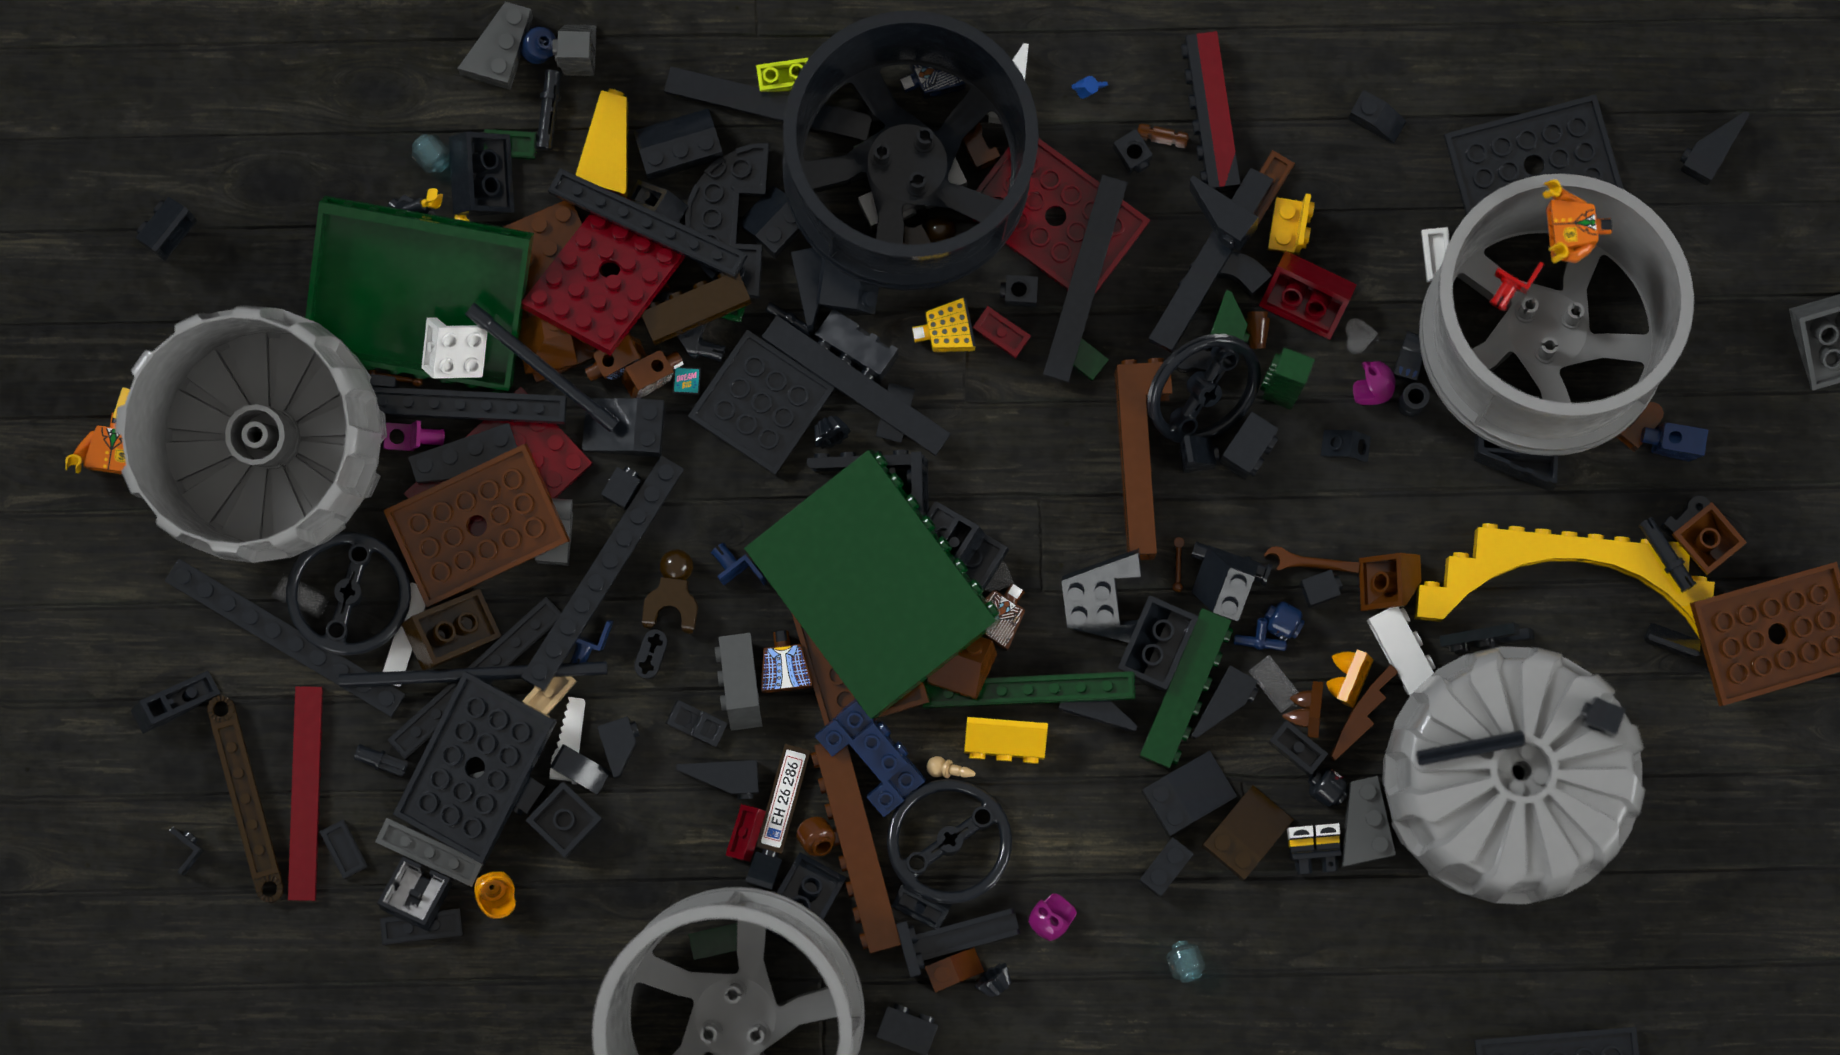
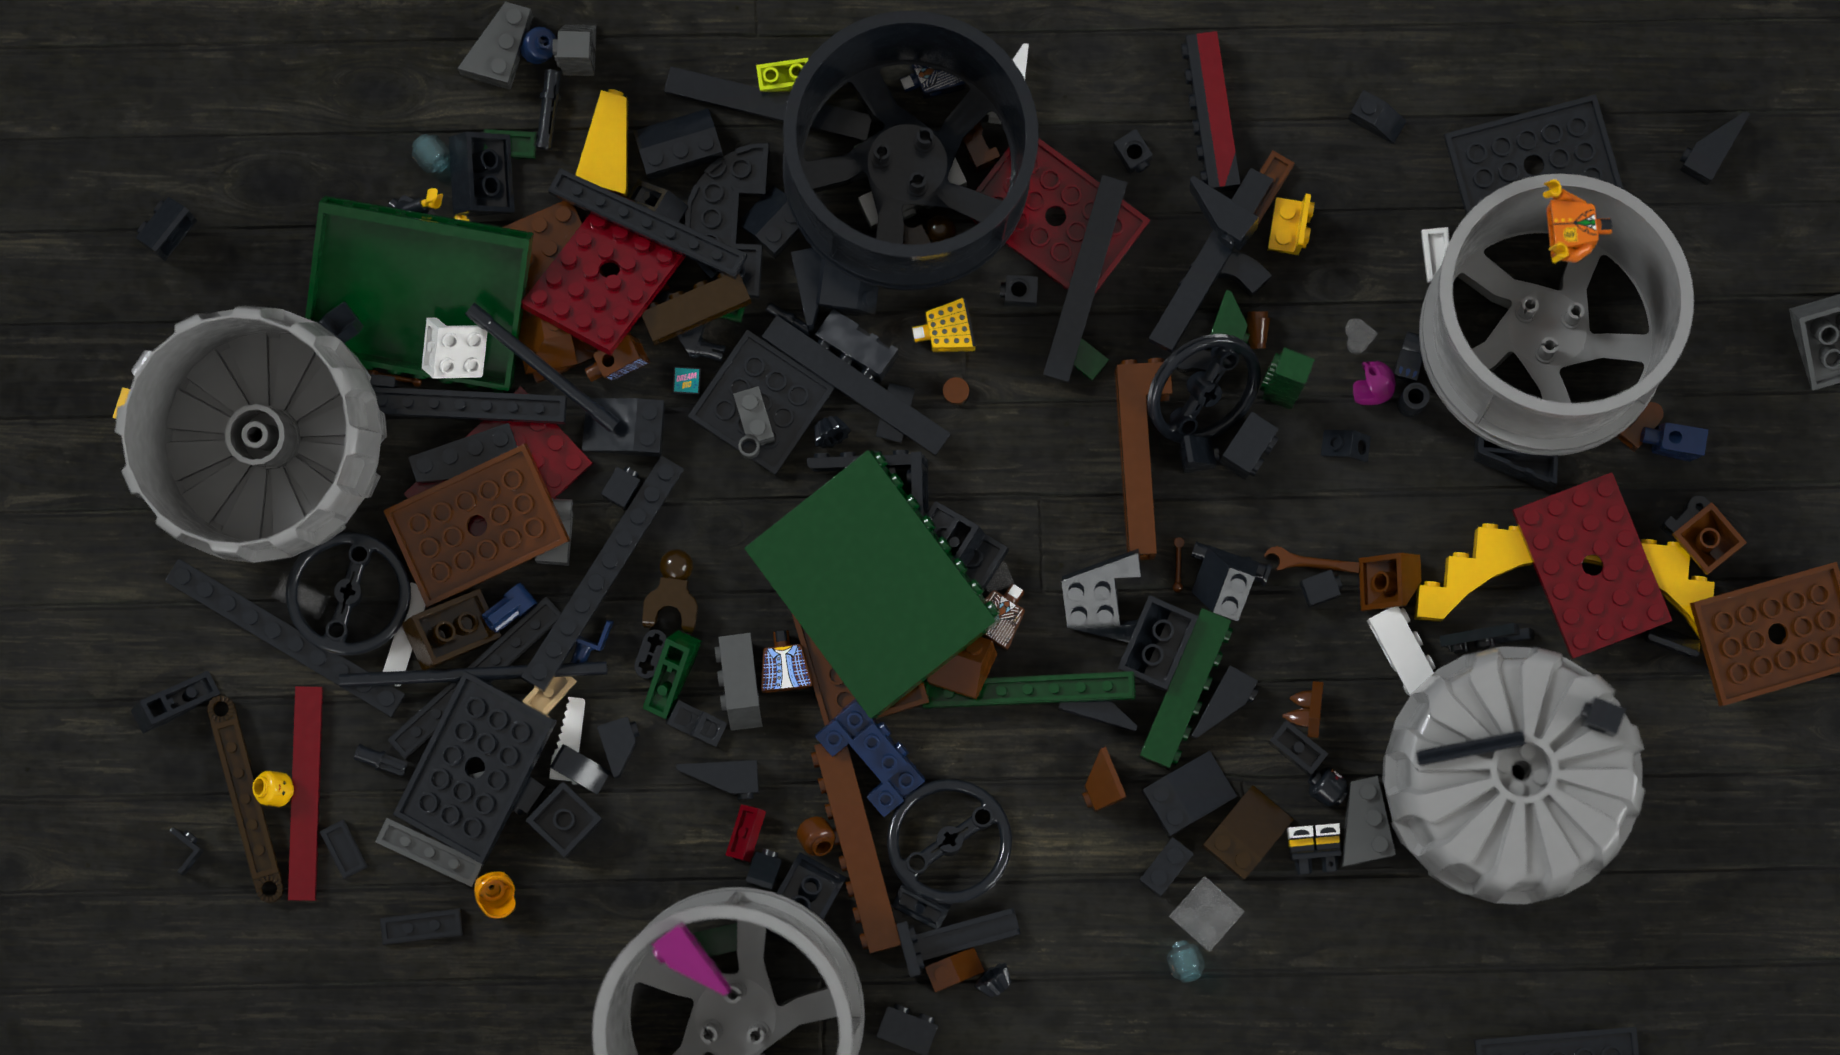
(99, 451): orange torso -> none
(273, 788): none -> yellow head
(342, 322): none -> black panel
(413, 436): magenta bracket -> none
(413, 895): piece -> none
(515, 604): none -> dark blue piece
(641, 378): reddish brown torso -> none
(671, 673): none -> dark green slope
(686, 956): none -> magenta slope
(732, 565): dark blue bracket -> none
(754, 420): none -> dark grey hinge
(783, 798): tile -> none
(940, 767): tan bar -> none
(955, 390): none -> reddish brown tile
(1001, 332): dark red plate -> none
(1005, 739): yellow slope -> none
(1052, 917): magenta helmet -> none
(1087, 86): blue piece -> none
(1103, 783): none -> reddish brown slope
(1163, 135): reddish brown axle -> none
(1206, 914): none -> clear plate
(1260, 641): dark blue piece -> none
(1274, 683): clear tile -> none
(1284, 620): dark blue head -> none
(1307, 295): dark red slope -> none
(1356, 667): light orange tile -> none
(1358, 721): reddish brown slope -> none
(1510, 286): red bracket -> none
(1586, 607): none -> dark red plate
(1667, 555): black pin -> none

